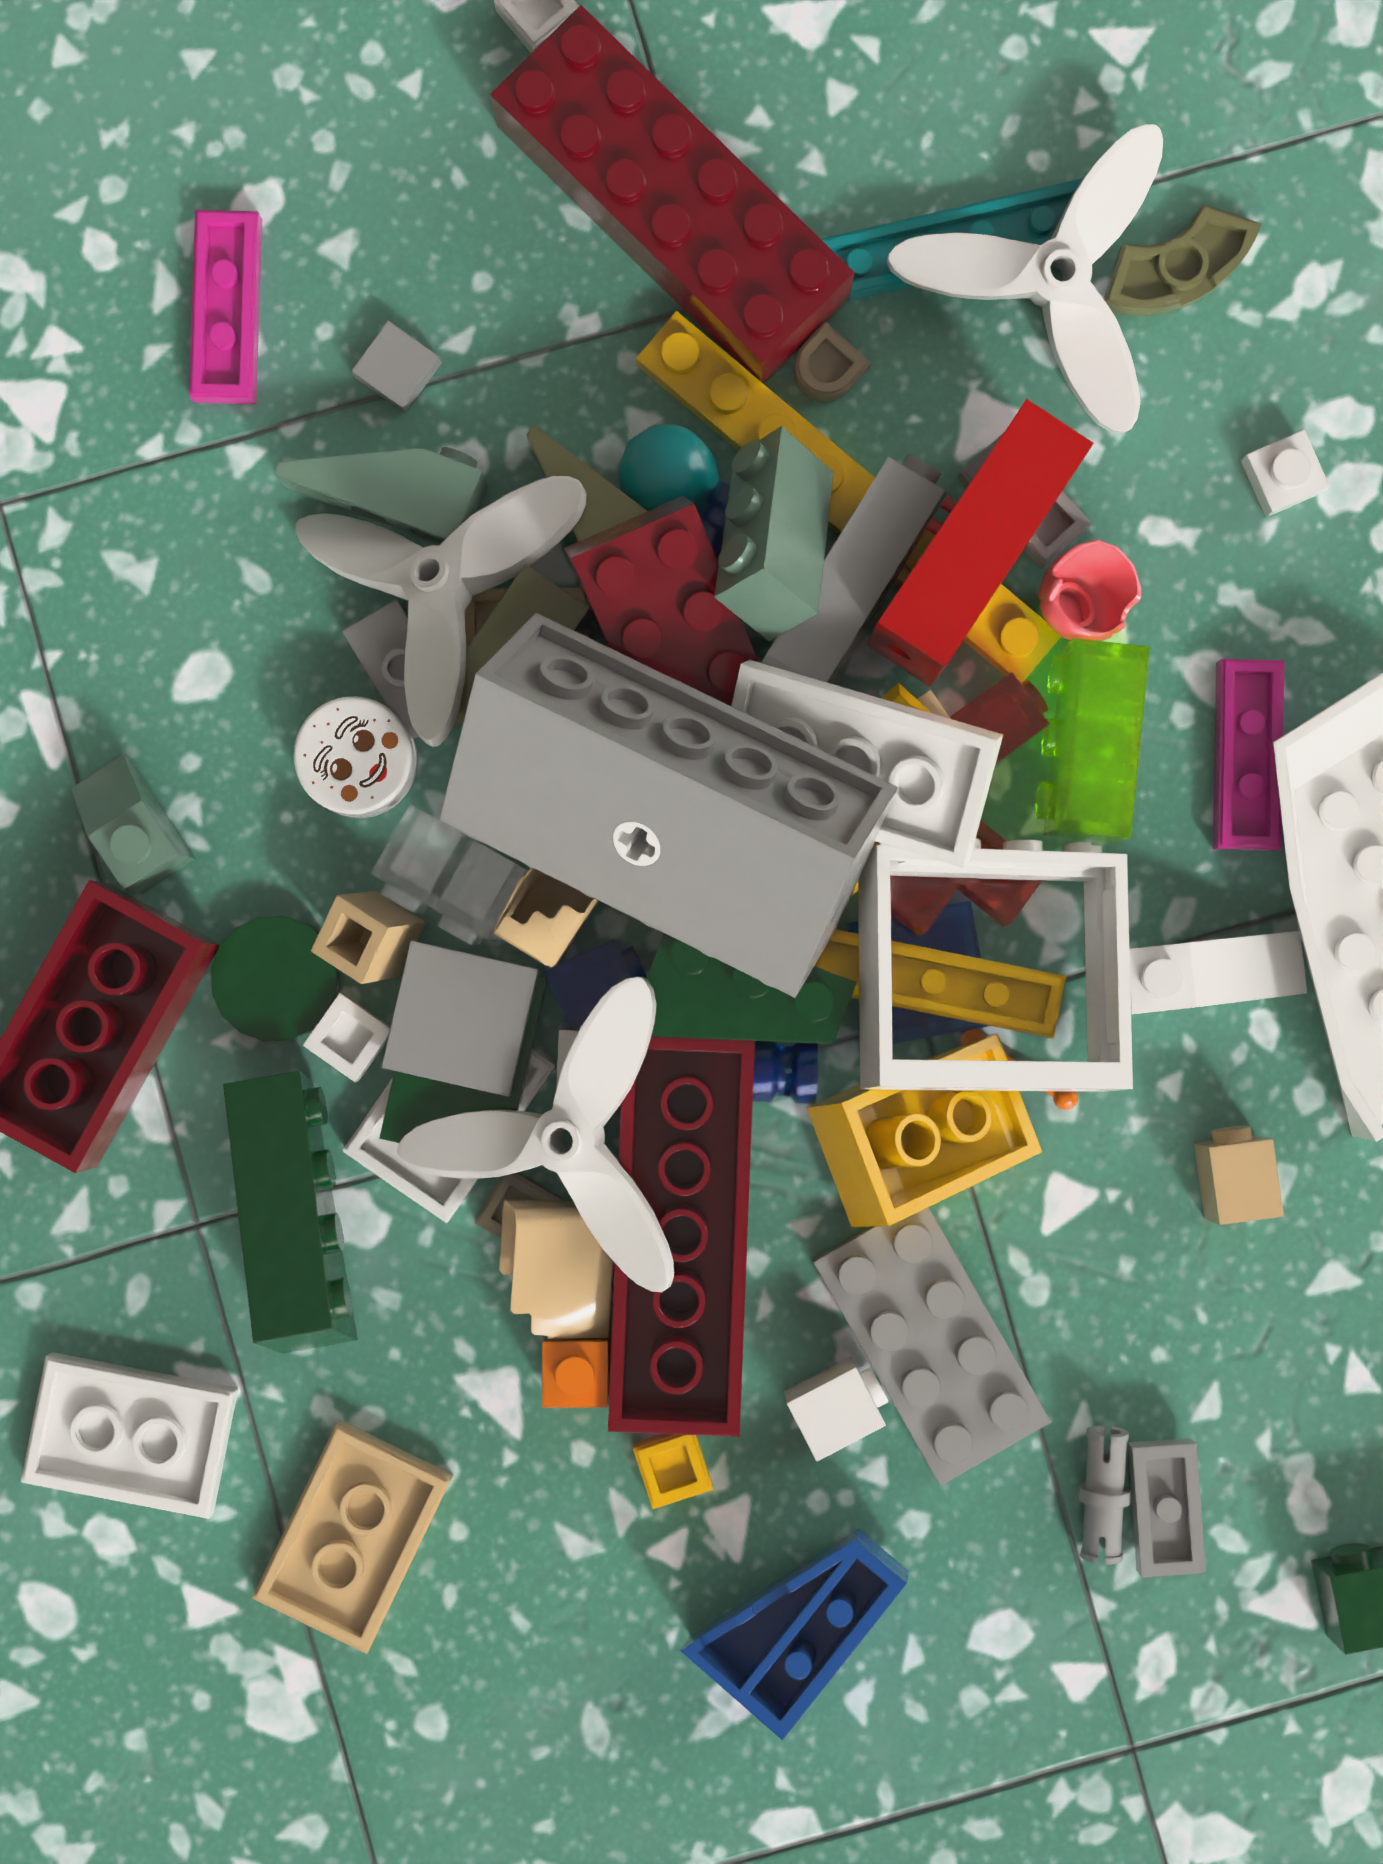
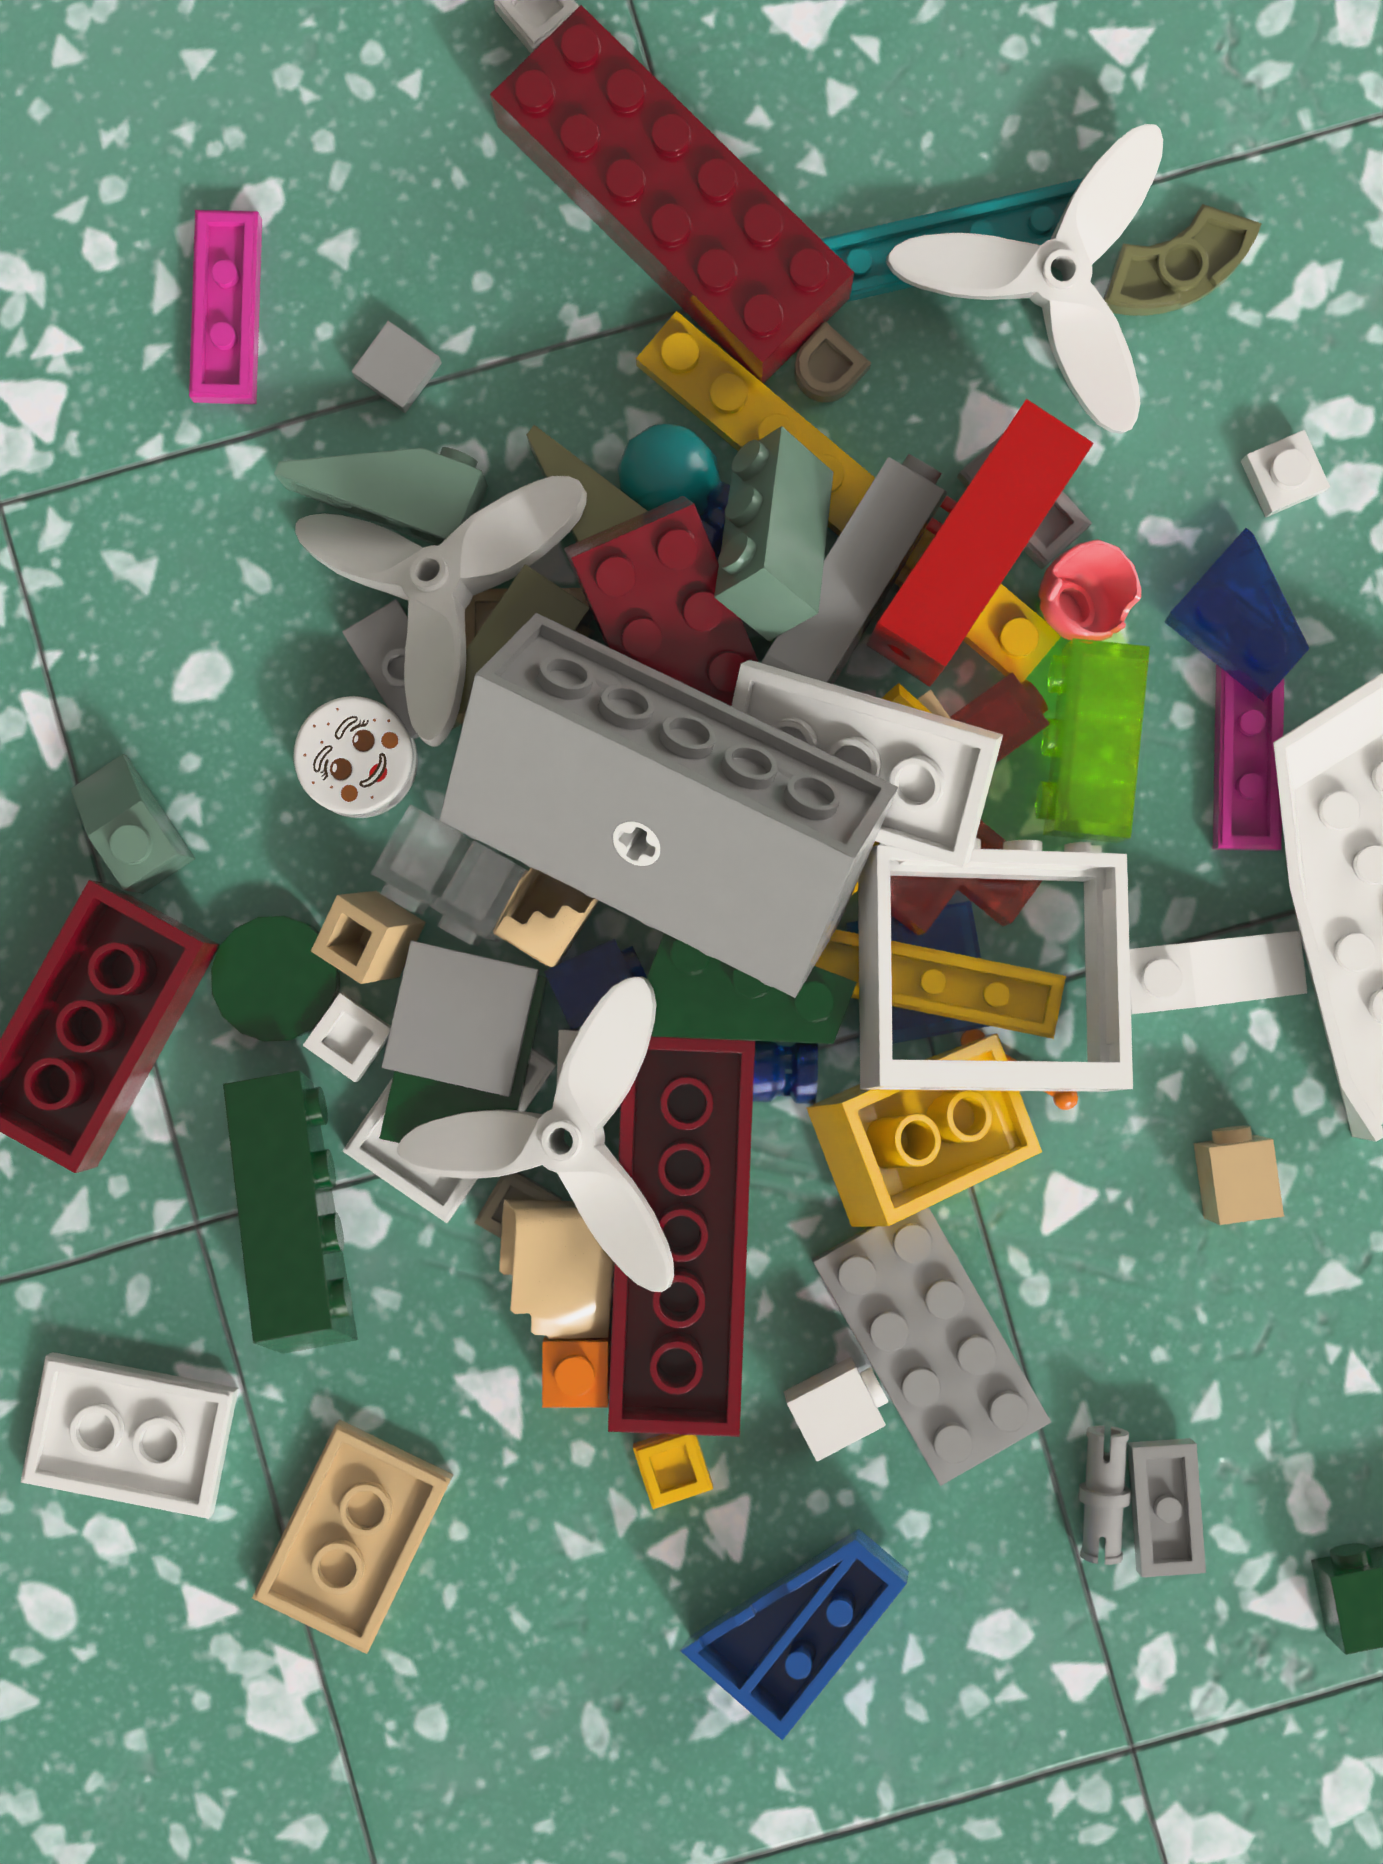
(1242, 619): none -> clear blue wing

